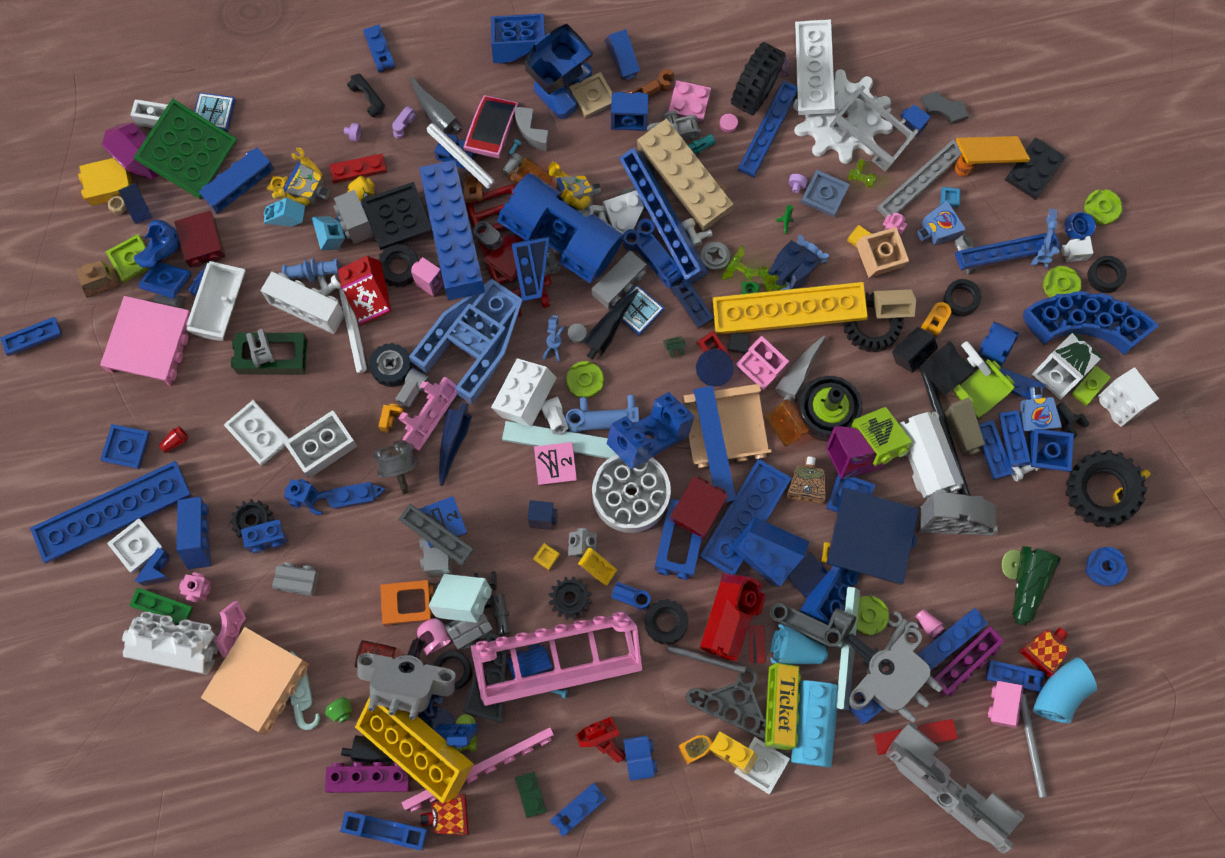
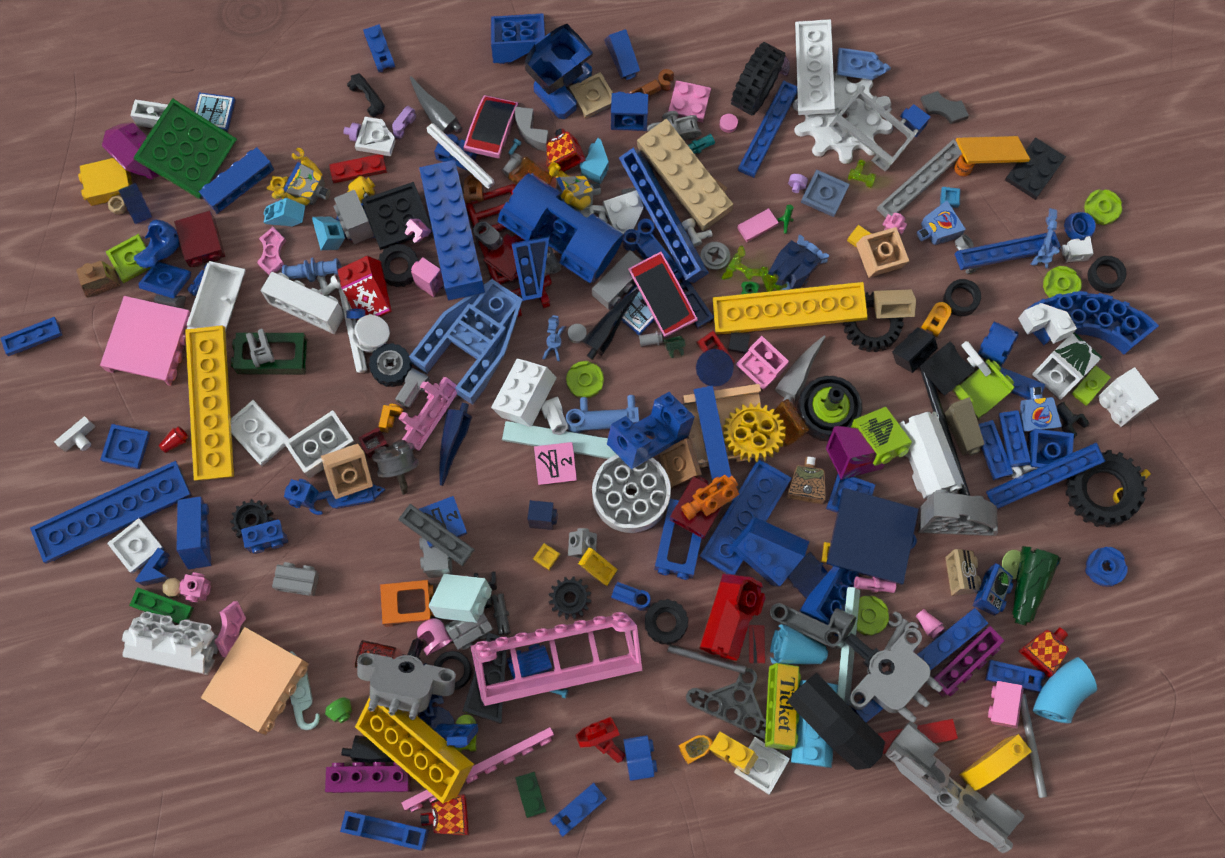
(76, 435): none -> white tile
(171, 587): none -> tan tile
(209, 403): none -> yellow plate
(272, 244): none -> bright pink tile
(346, 471): none -> light nougat brick
(355, 313): none -> blue tile
(370, 333): none -> white head
(372, 441): none -> dark red window
(375, 137): none -> white plate
(418, 228): none -> bright pink tile
(564, 150): none -> red torso
(596, 163): none -> medium azure slope
(651, 339): none -> light grey pin
(663, 294): none -> black slope
(680, 463): none -> medium nougat plate
(713, 497): none -> orange brick
(753, 432): none -> yellow gear
(757, 225): none -> bright pink tile
(837, 723): none -> black piece
(860, 64): none -> medium blue tile
(874, 585): none -> bright pink pin
(962, 572): none -> tan slope
(993, 590): none -> blue slope
(995, 762): none -> yellow brick
(1046, 476): none -> blue tile
(1055, 321): none -> white brick

